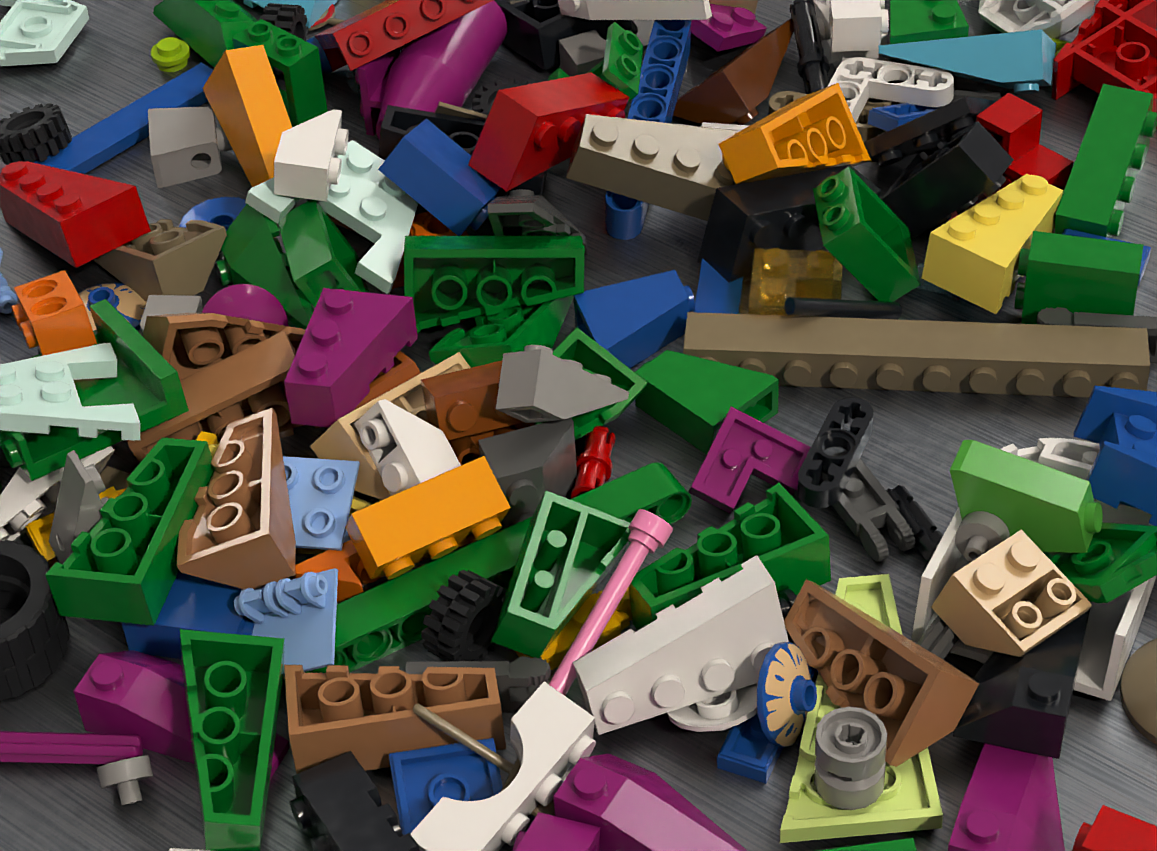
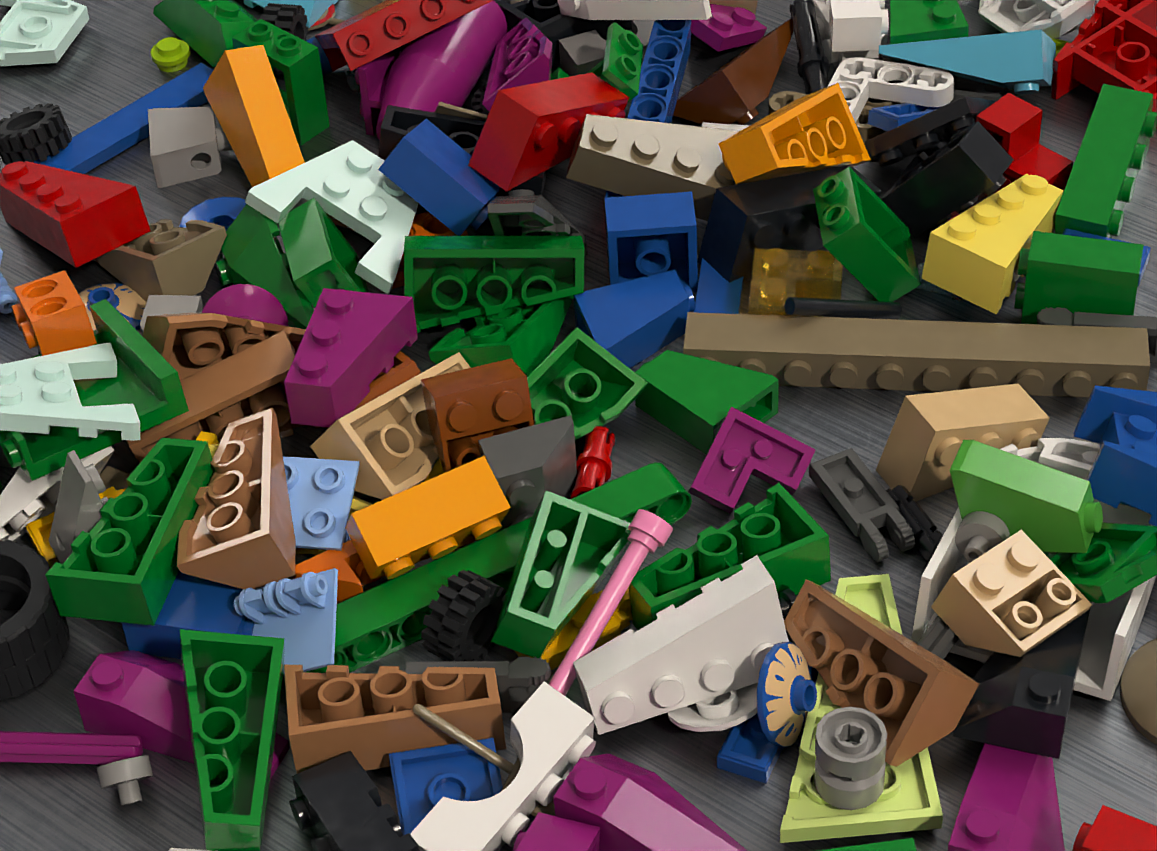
(308, 157): white slope -> none
(404, 446): white slope -> none
(519, 59): none -> magenta wedge
(547, 388): light grey slope -> none
(651, 237): none -> blue brick
(838, 468): black beam -> none
(936, 423): none -> tan wedge

